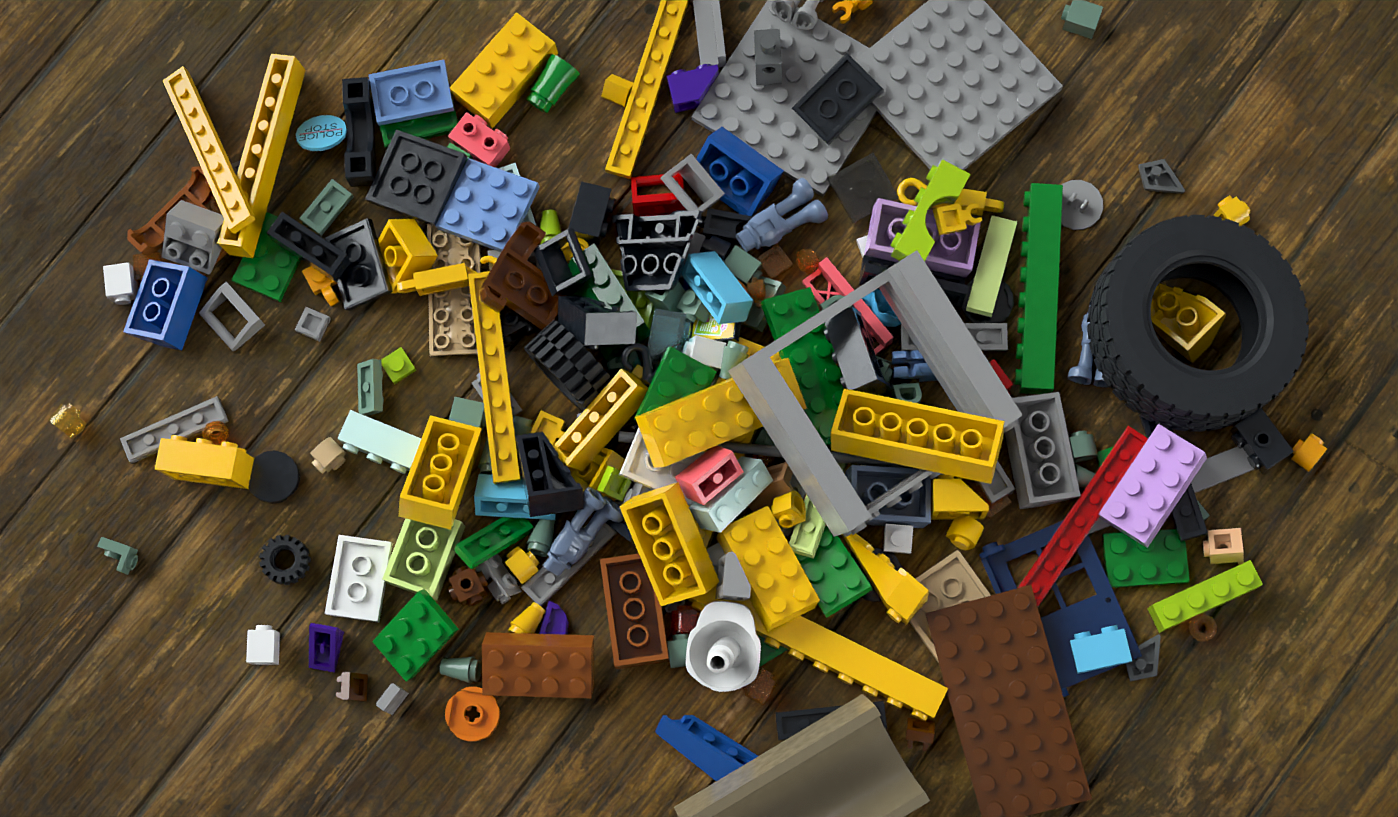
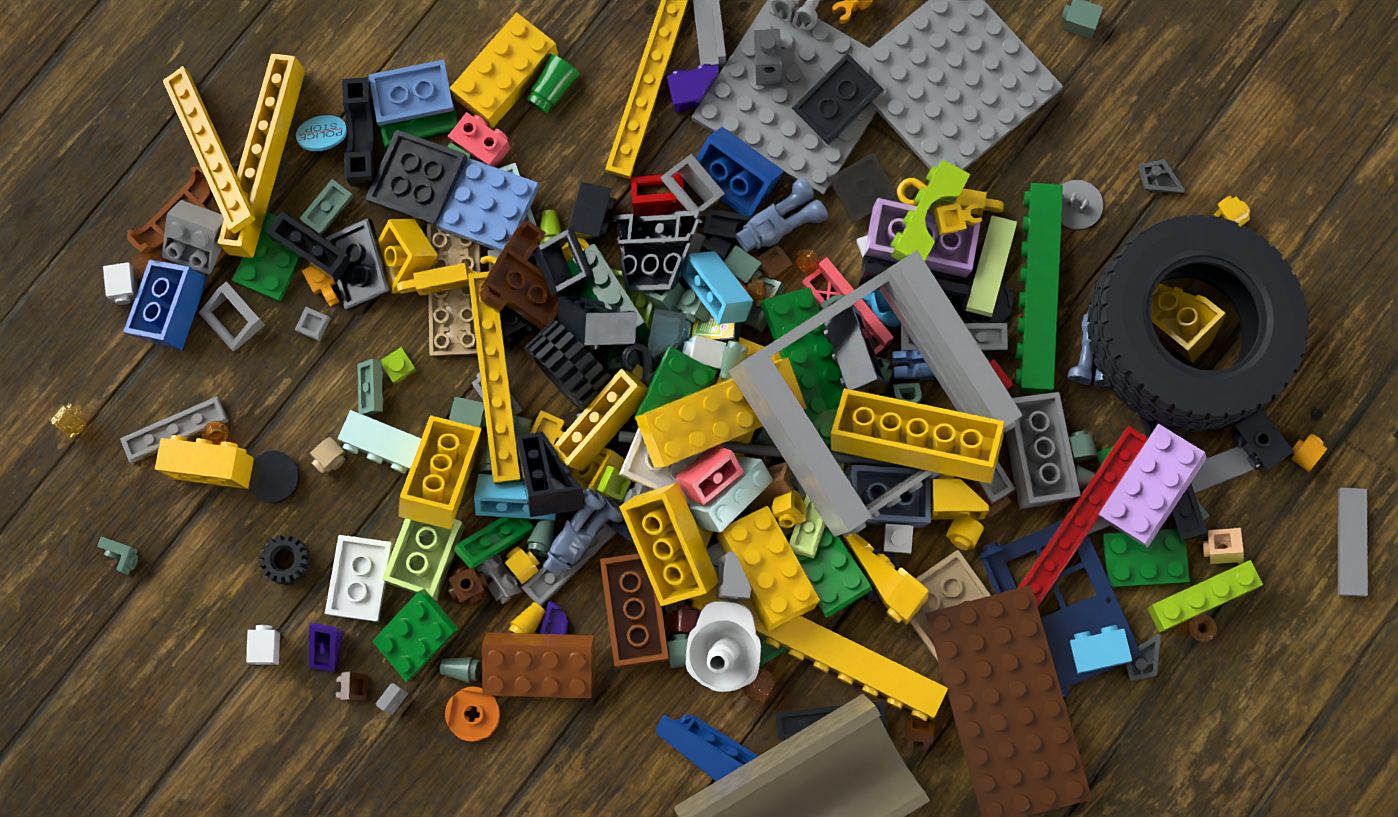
(617, 89): yellow slope -> none
(1352, 542): none -> light grey tile

